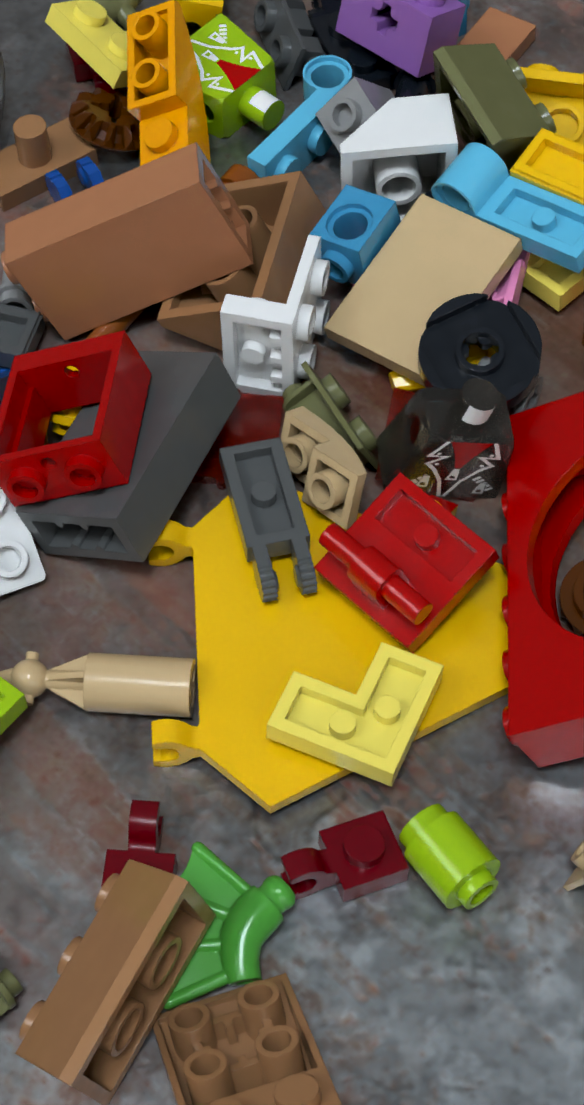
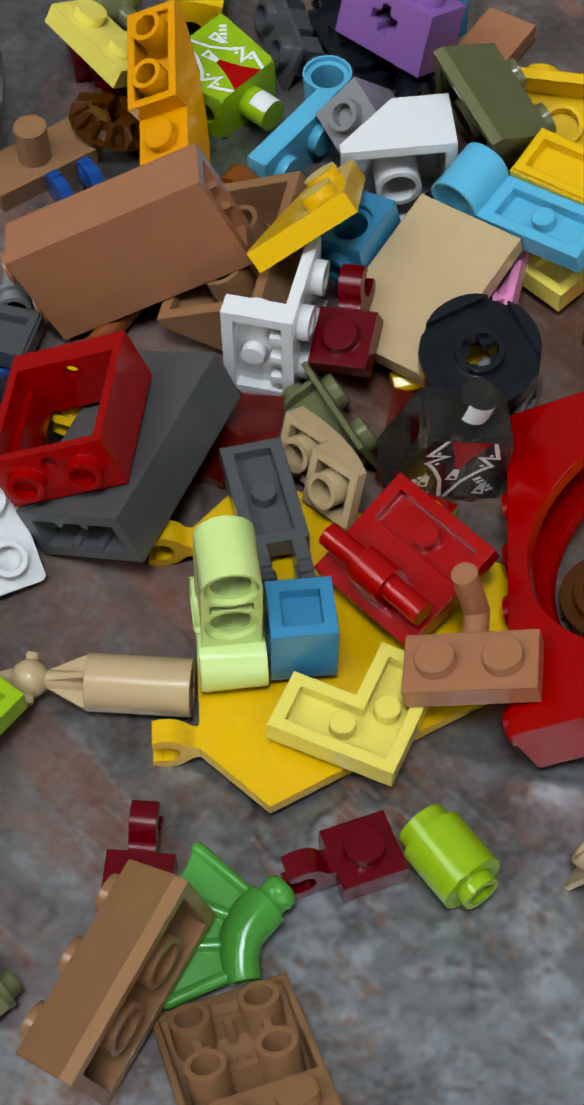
(228, 605): none -> yellowish green piece
(301, 627): none -> dark azure brick
(327, 201): none -> yellow wing
(348, 335): none -> dark red plate
(473, 664): none -> nougat plate

